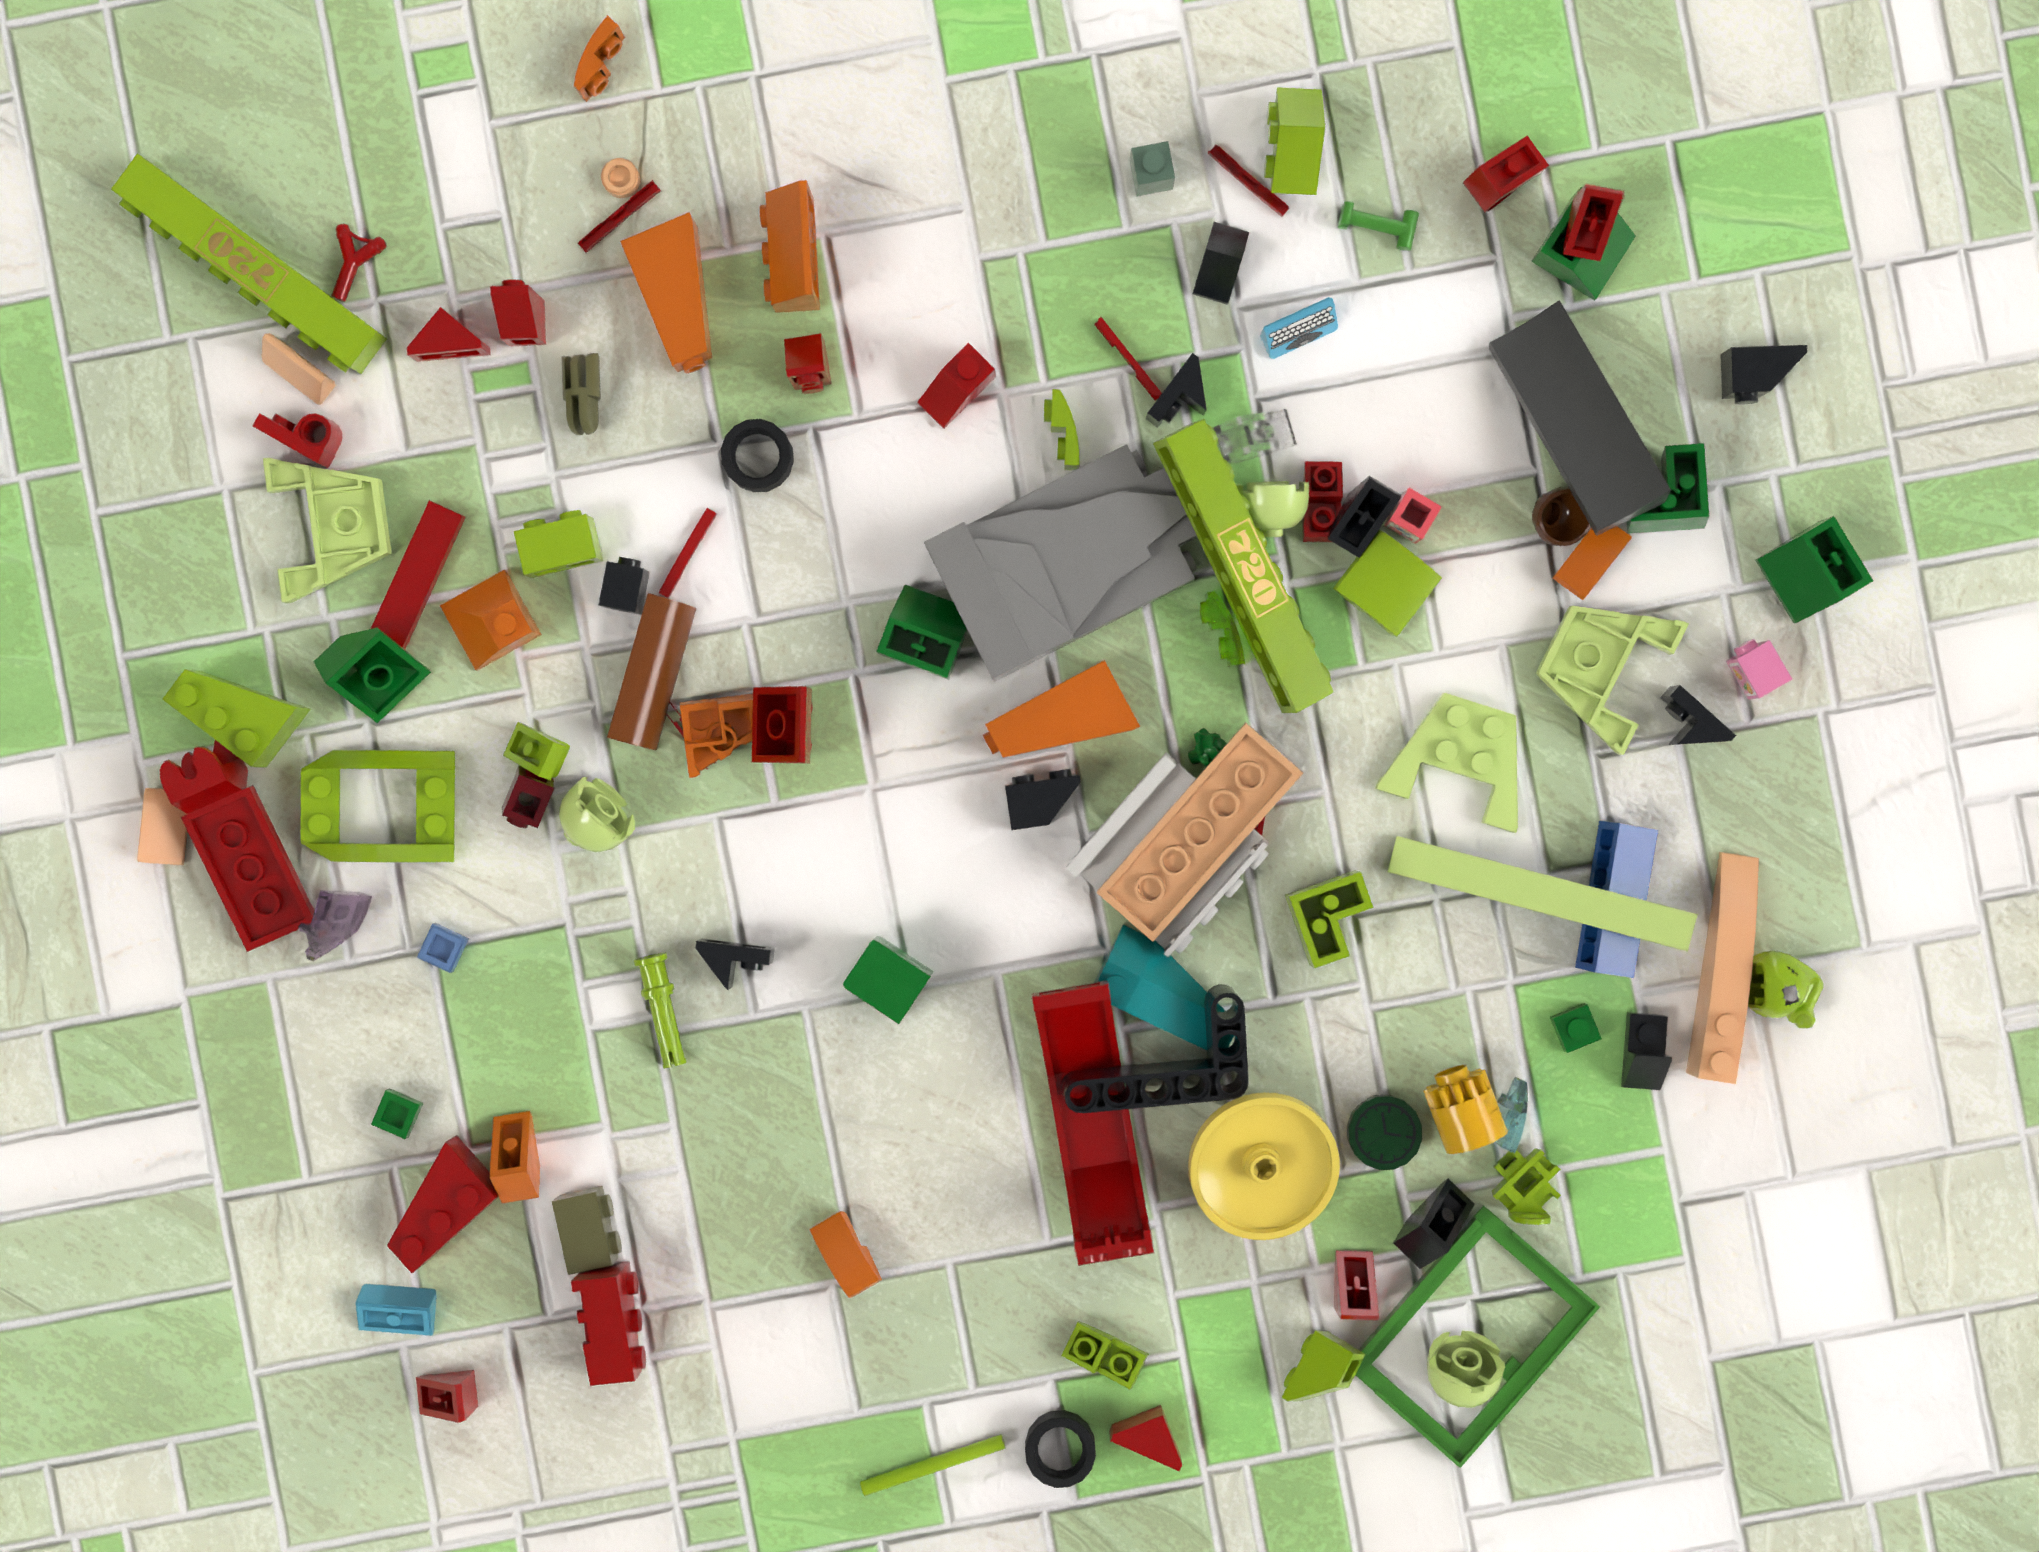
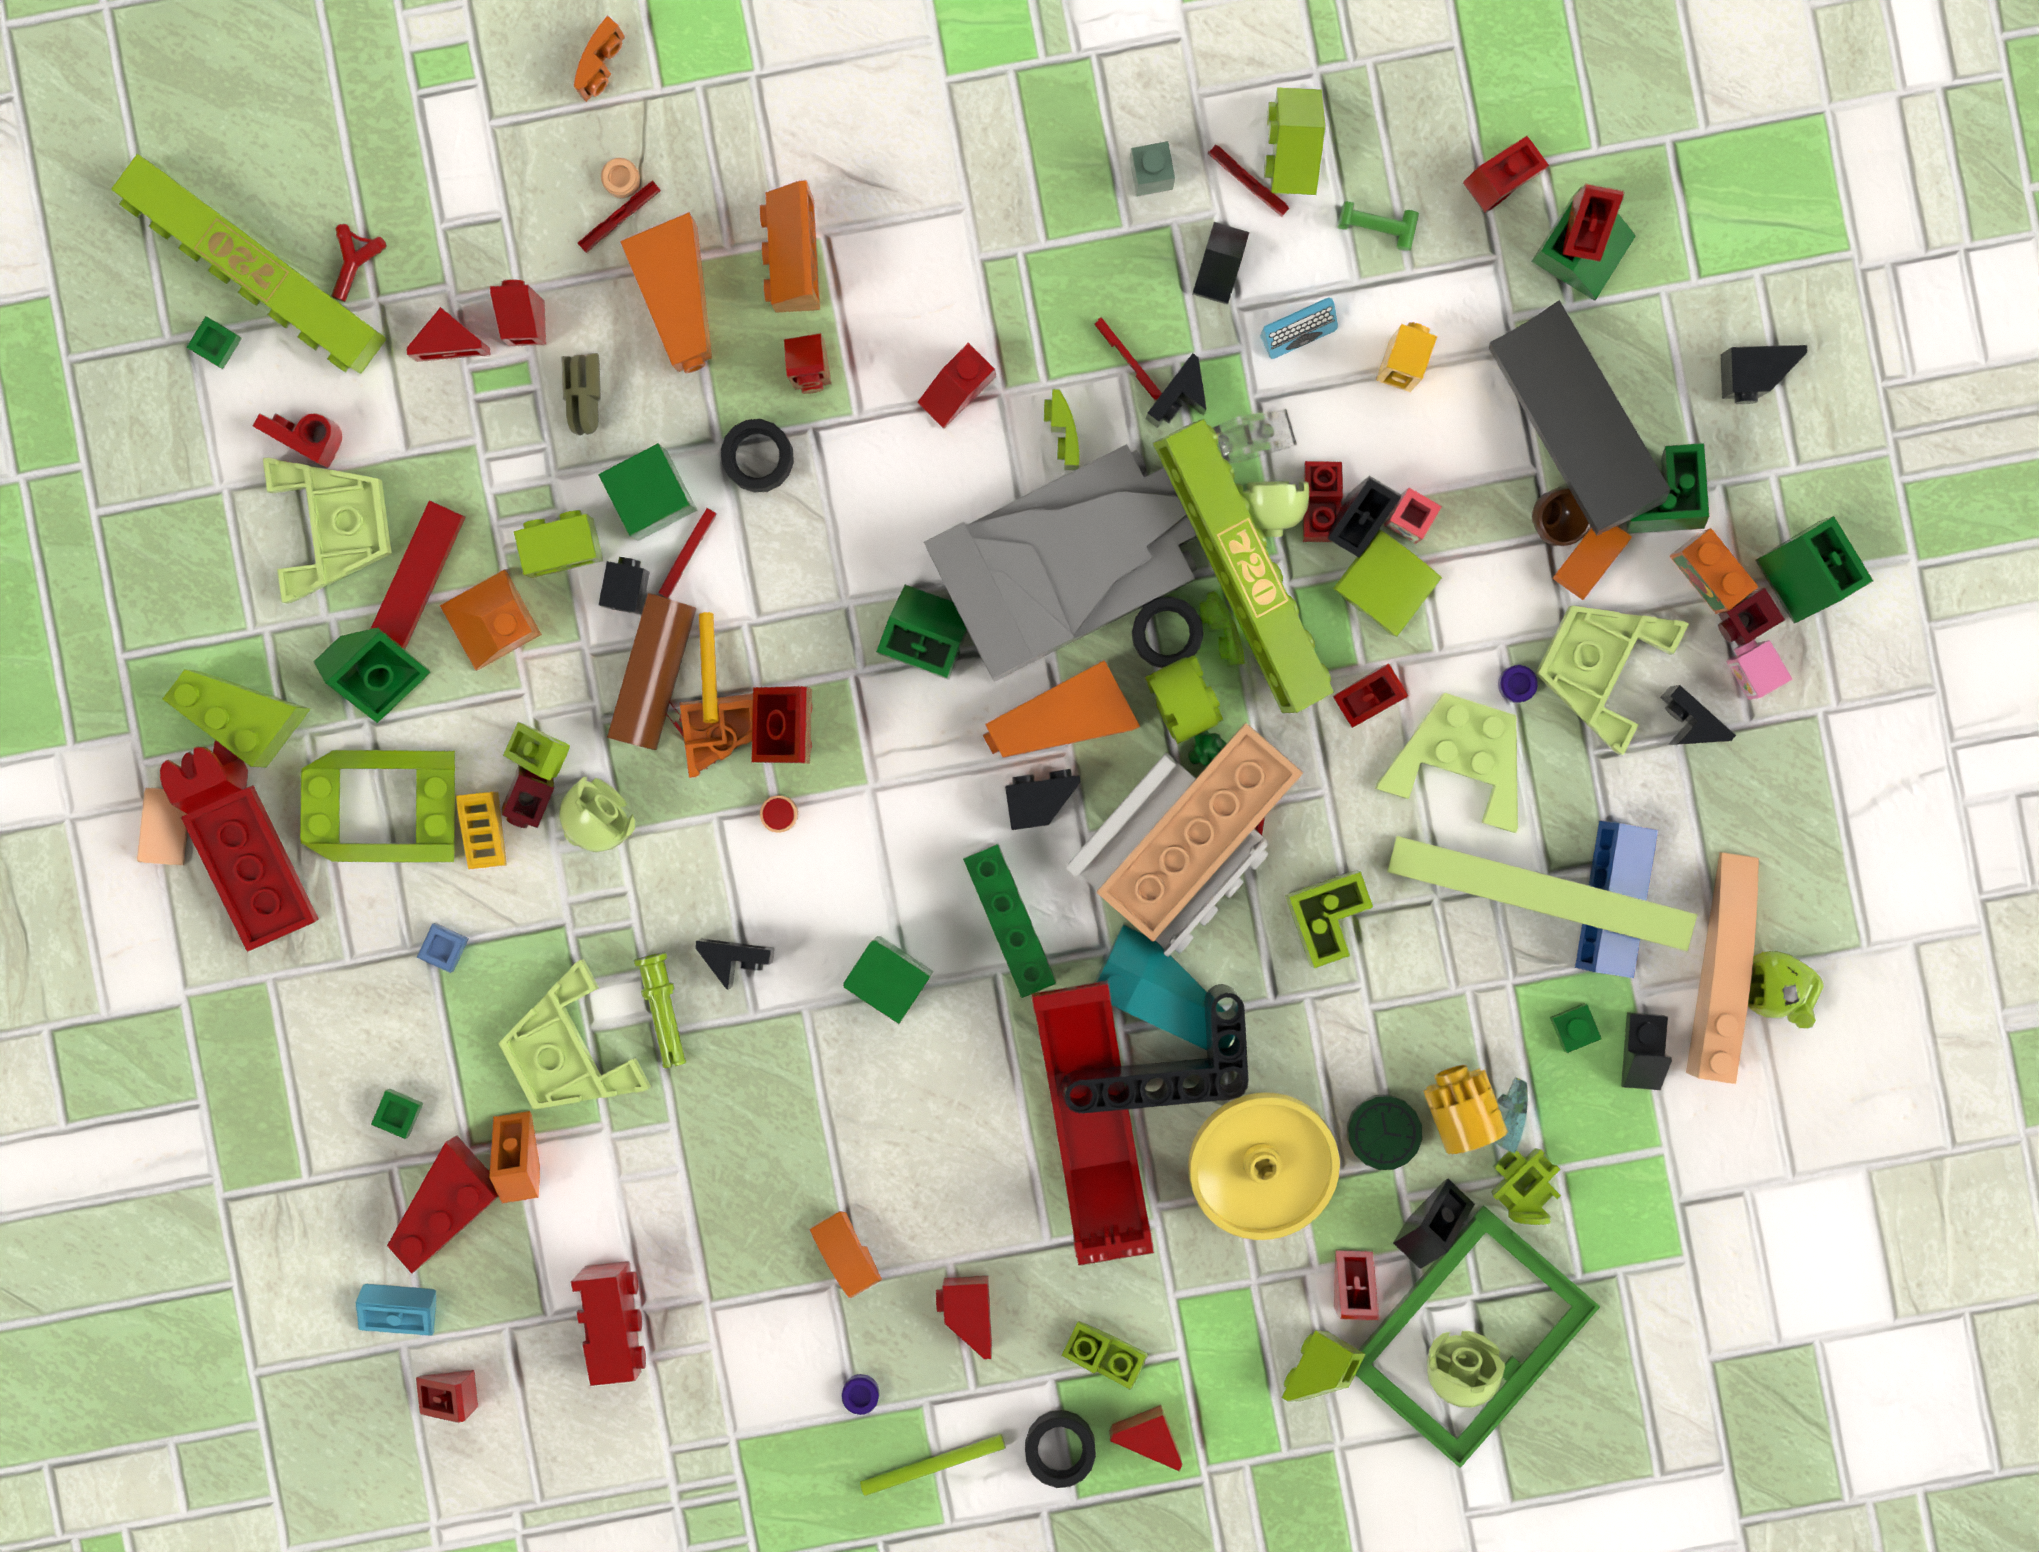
(214, 342): none -> green plate
(296, 369): light nougat slope -> none
(334, 920): clear purple slope -> none
(466, 820): none -> yellow slope
(552, 1057): none -> yellowish green wing
(586, 1229): olive brick -> none
(647, 492): none -> green piece
(708, 667): none -> yellow piece
(779, 813): none -> red tile
(860, 1394): none -> dark purple tile
(968, 1311): none -> red slope
(1010, 920): none -> green brick
(1160, 605): none -> black tyre
(1184, 699): none -> lime brick
(1370, 695): none -> red slope
(1407, 356): none -> yellow brick
(1517, 684): none -> dark purple tile
(1713, 571): none -> orange brick
(1762, 616): none -> dark red brick

